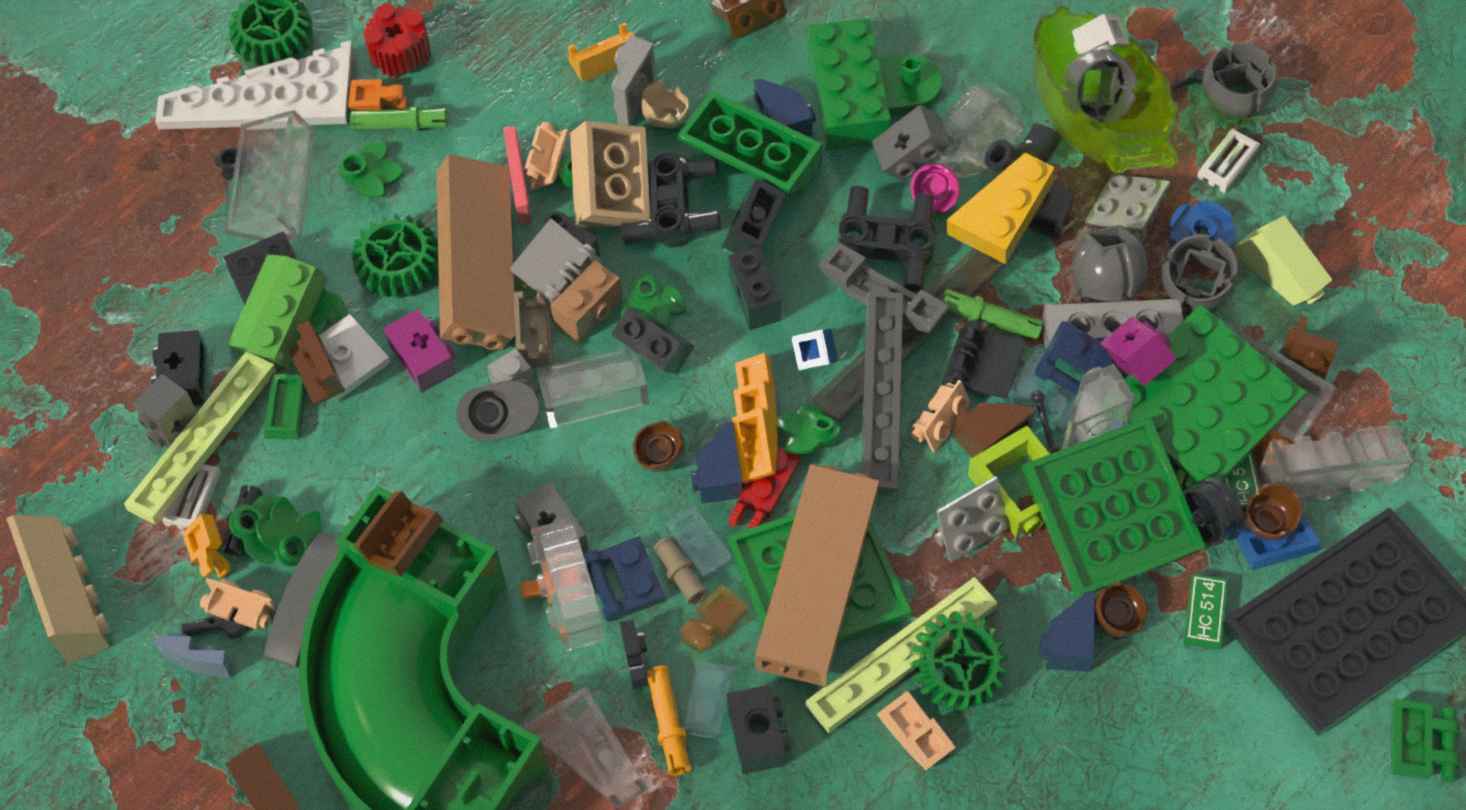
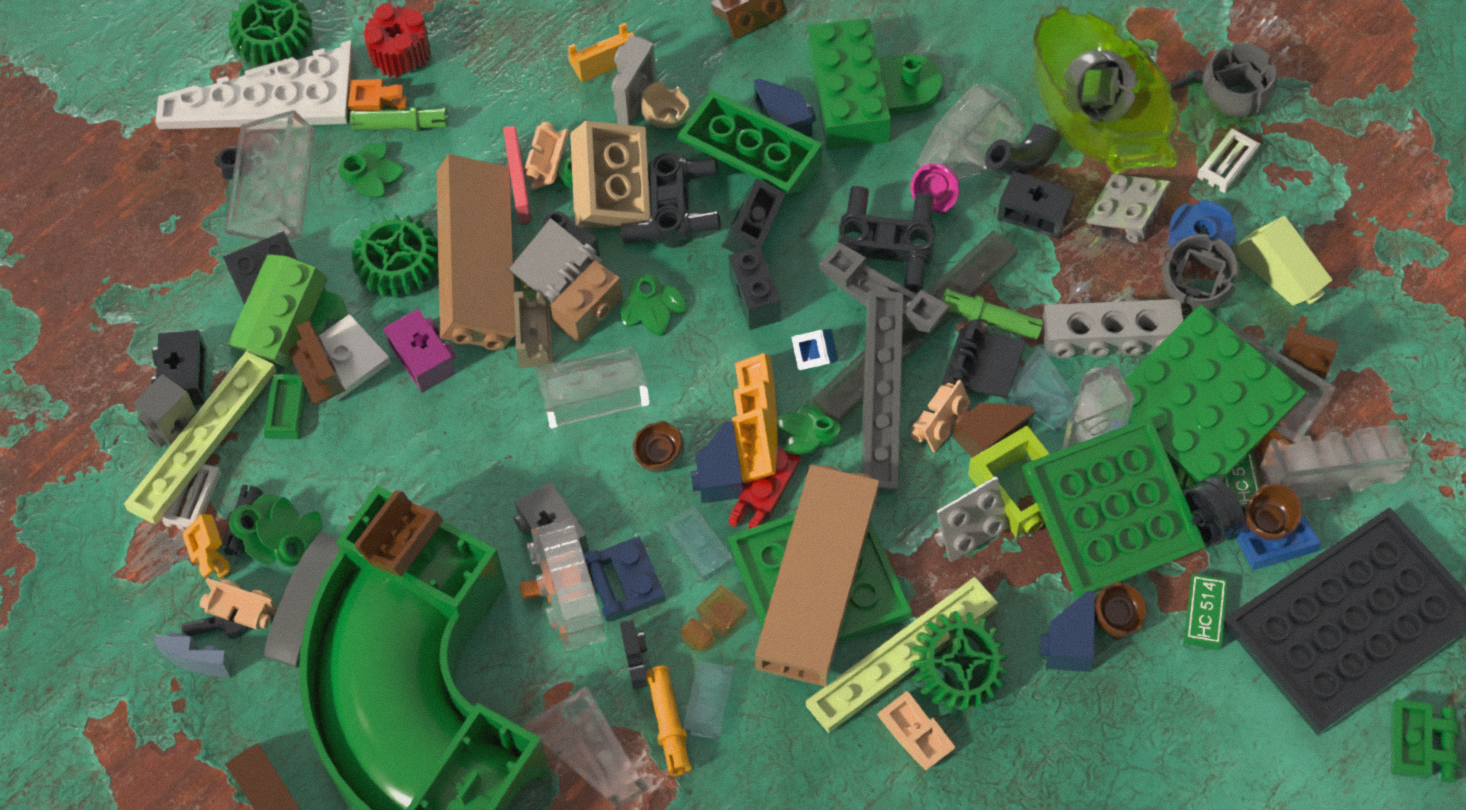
(60, 586): tan slope -> none
(497, 410): dark grey piece -> none
(511, 367): light grey brick -> none
(652, 340): black brick -> none
(680, 570): dark tan pin -> none
(755, 750): black brick -> none
(911, 143): dark grey brick -> none
(1003, 209): yellow wedge -> none
(1038, 398): black hinge -> none
(1075, 349): dark blue plate -> none
(1100, 34): white brick -> none
(1110, 264): dark grey piece -> none
(1139, 350): magenta brick -> none

